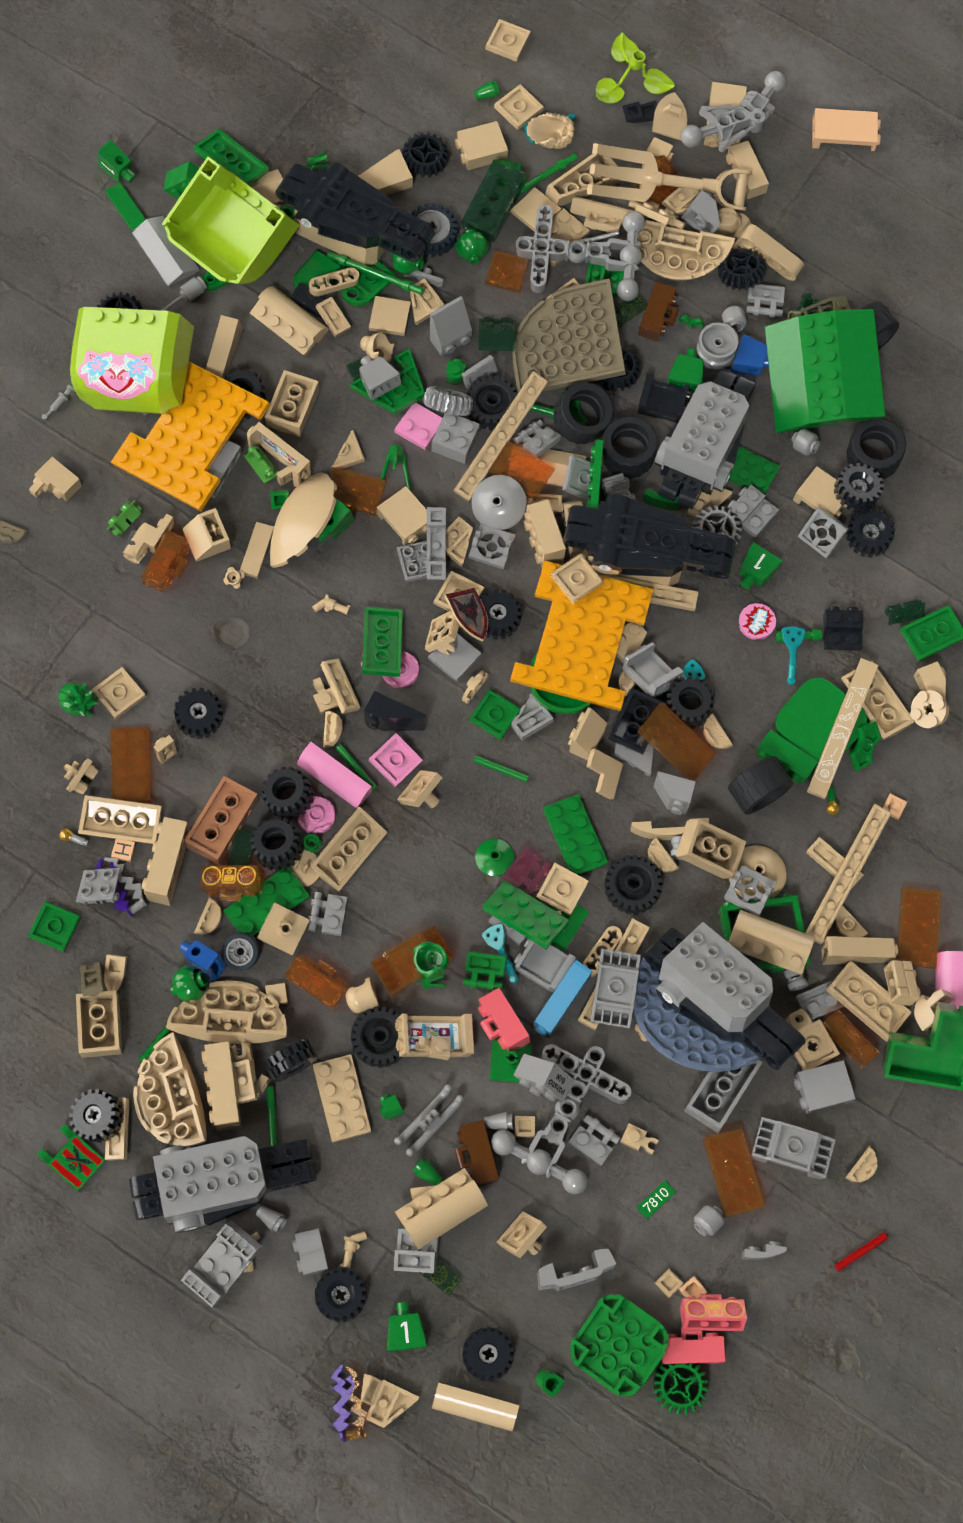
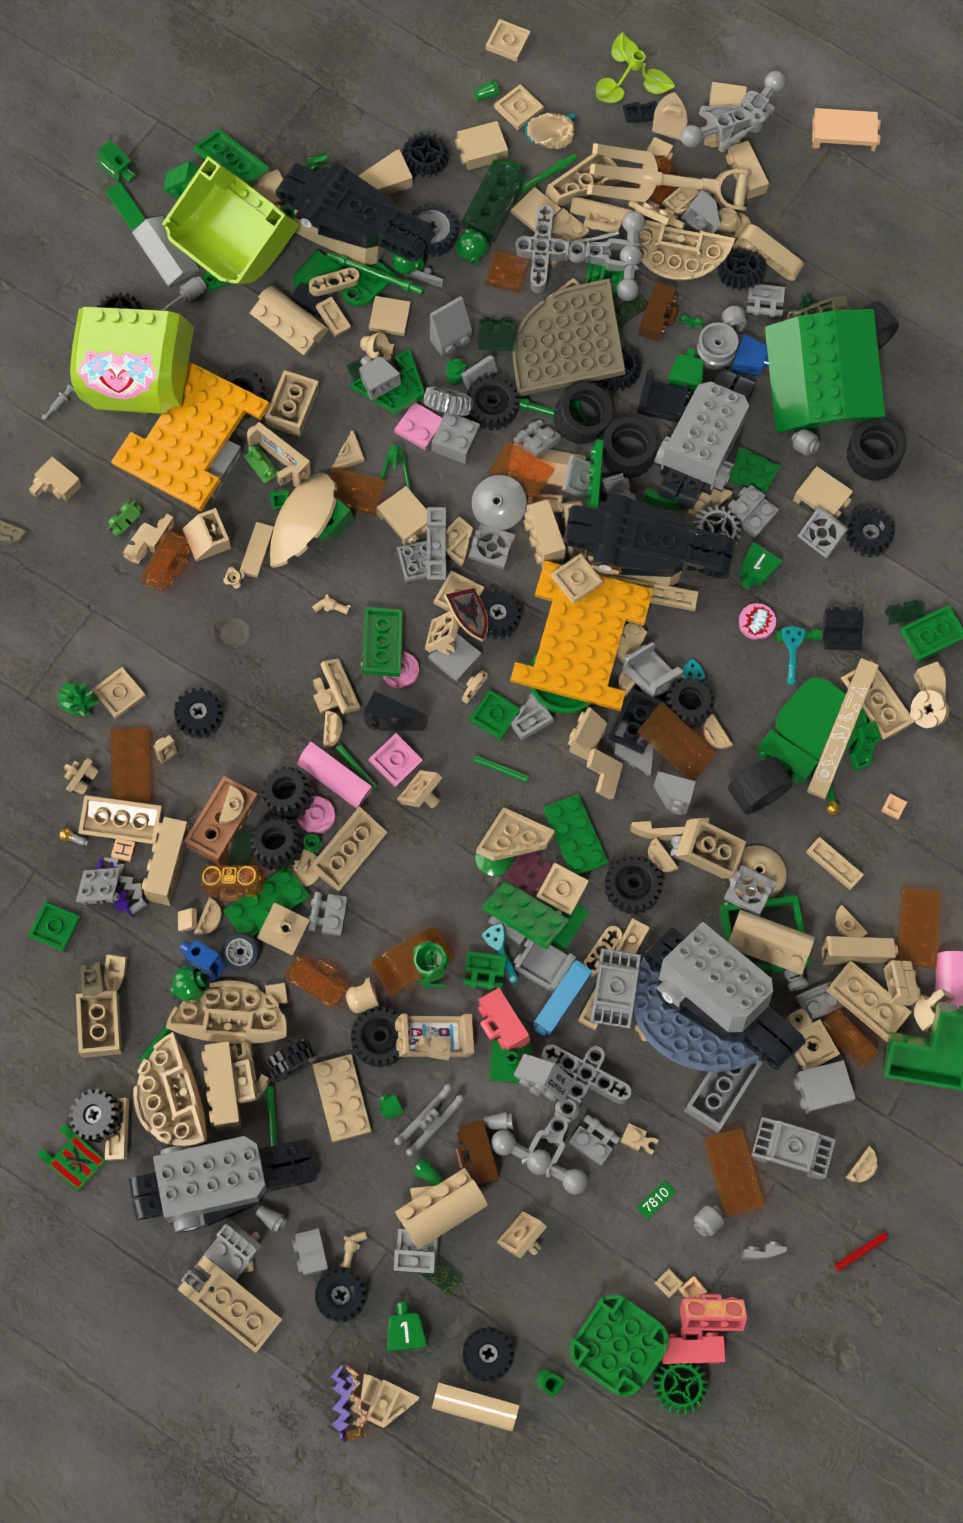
(187, 919): none -> tan tile
(224, 346): tan slope -> none
(233, 806): none -> tan plate
(233, 1306): none -> tan hinge
(426, 303): tan wing -> none
(500, 435): tan tile -> none
(514, 836): none -> tan plate
(524, 1126): tan tile -> none
(602, 1261): light grey plate -> none
(848, 873): tan tile -> none
(862, 478): black bush -> none

